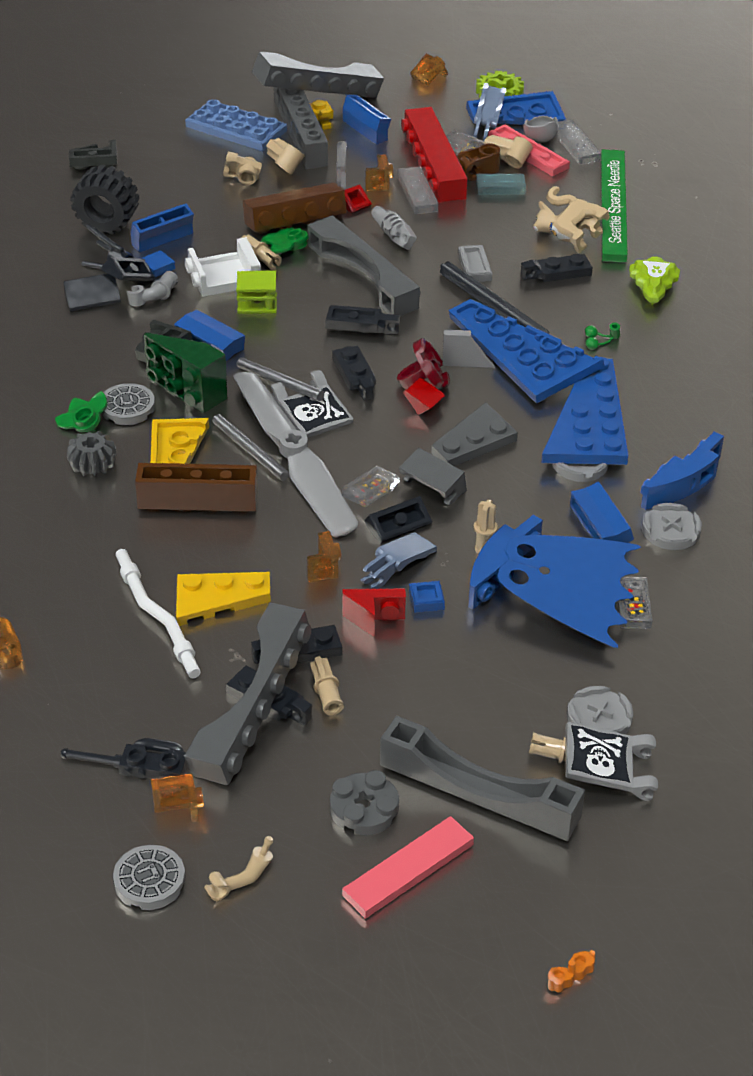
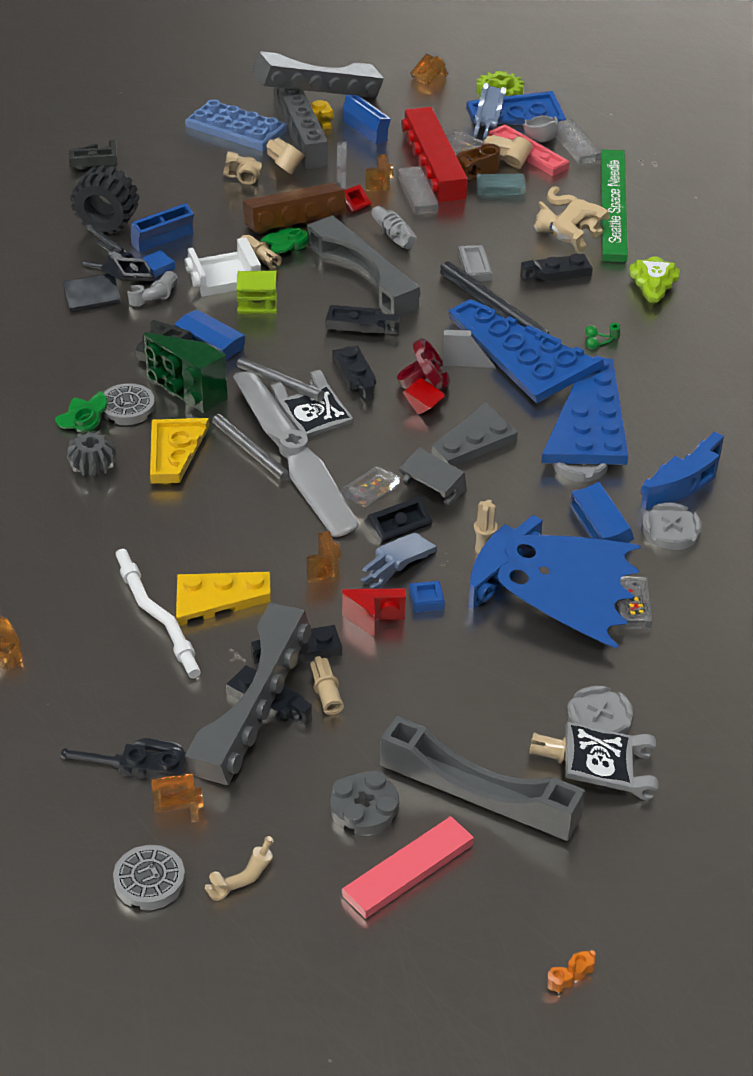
(191, 487): reddish brown brick -> none

